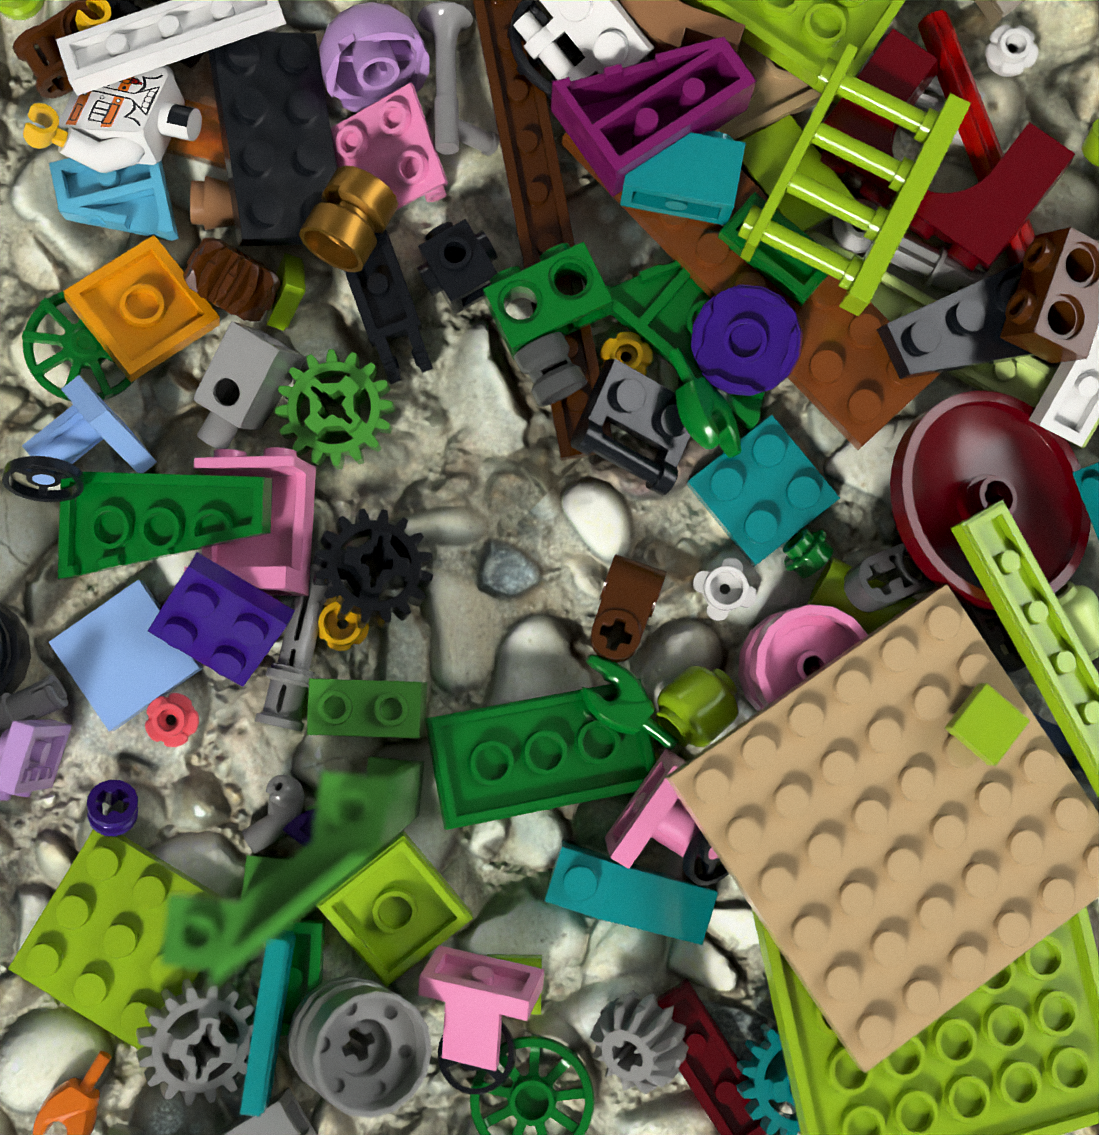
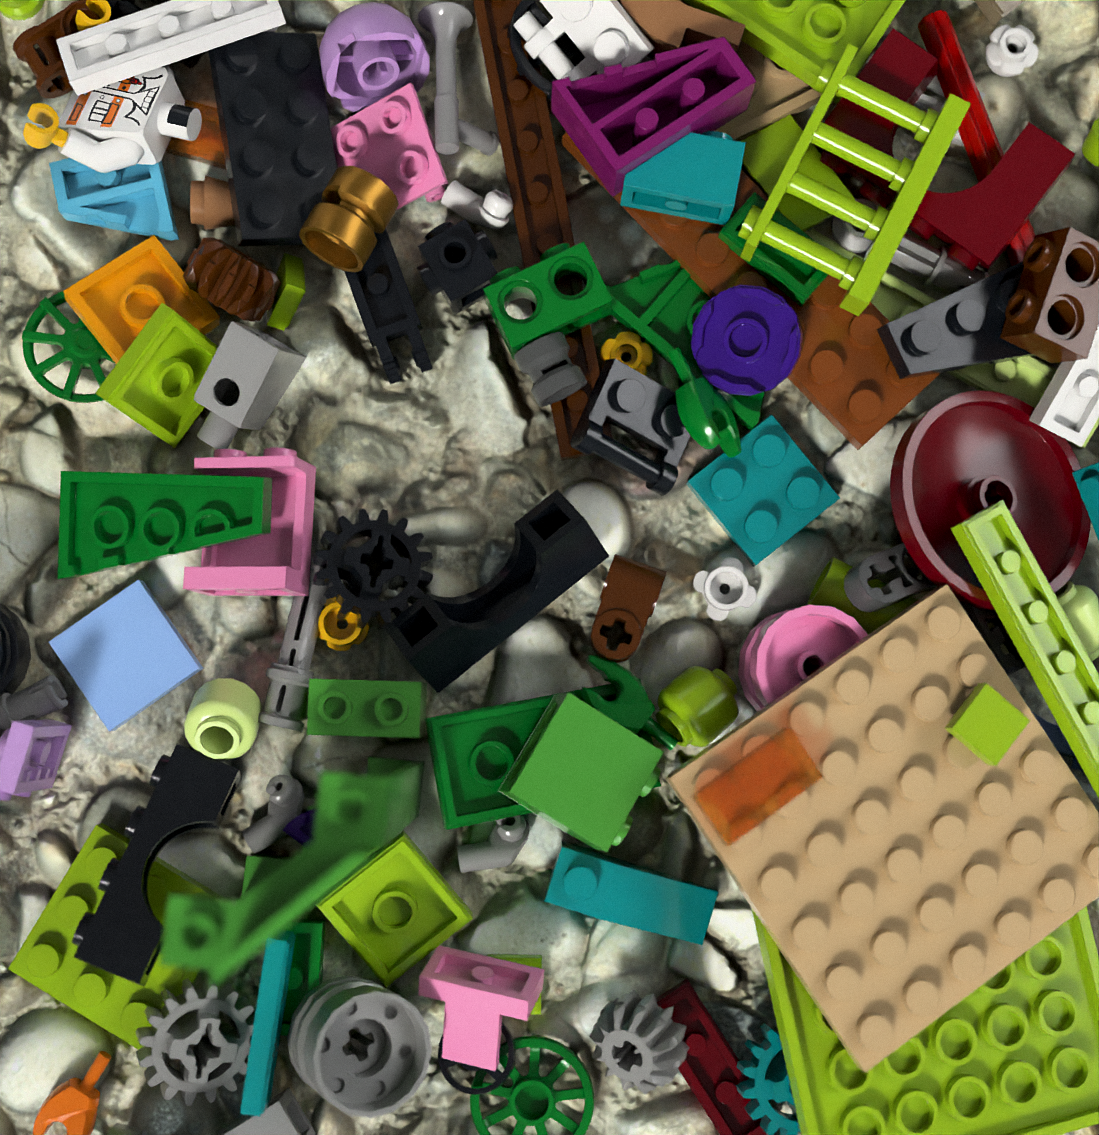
(68, 439): light blue piece -> none
(115, 822): dark purple bush -> none
(124, 931): none -> black arch
(161, 375): none -> lime plate
(186, 719): coral plate -> none
(220, 620): dark purple plate -> none
(223, 719): none -> yellowish green head
(320, 424): bright green gear -> none
(453, 633): none -> black arch
(486, 212): none -> white arm
(500, 847): none -> light grey arm
(583, 772): none -> bright green piece
(660, 815): bright pink piece -> none
(757, 786): none -> clear orange tile
(807, 552): green plate -> none

